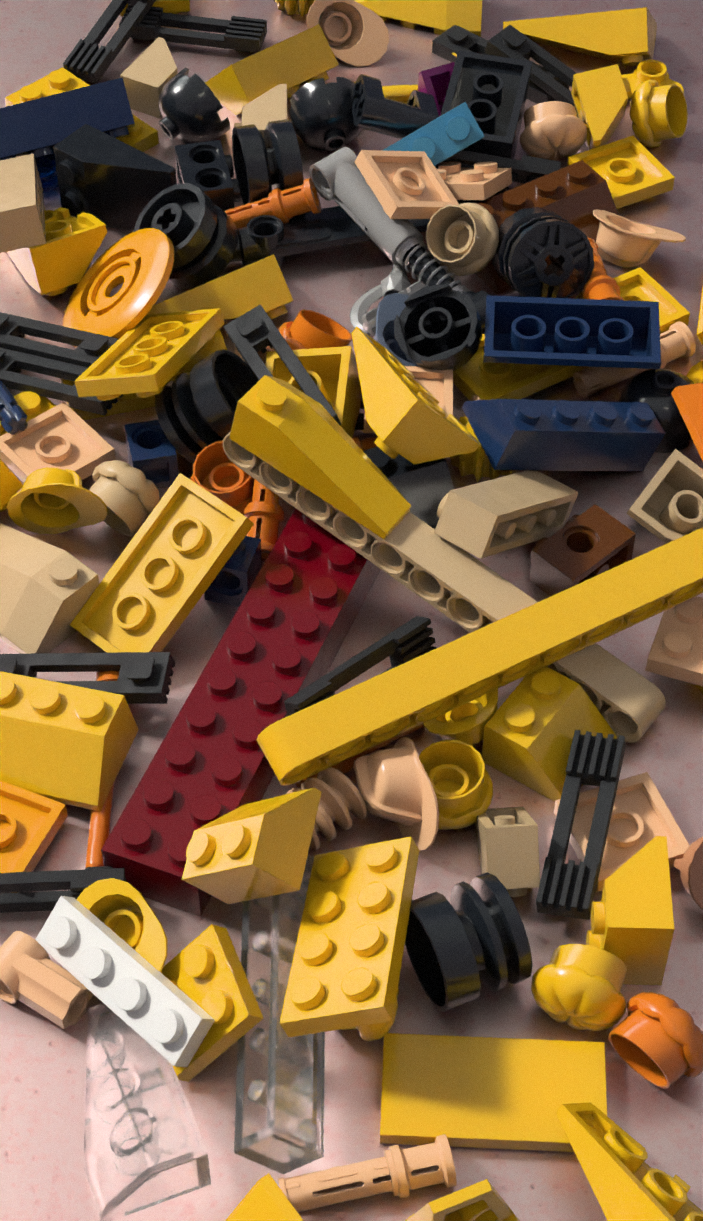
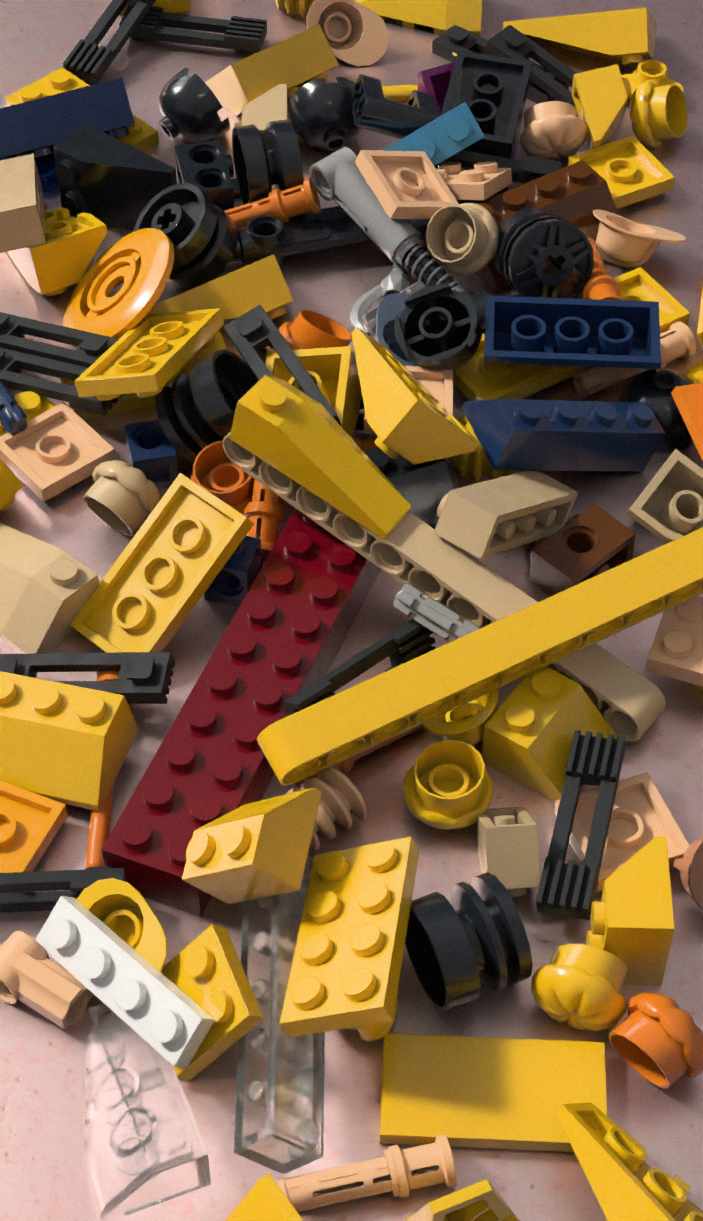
(55, 503): yellow piece -> none
(148, 76): tan slope -> none
(400, 791): light nougat piece -> none
(432, 614): none -> light grey axle

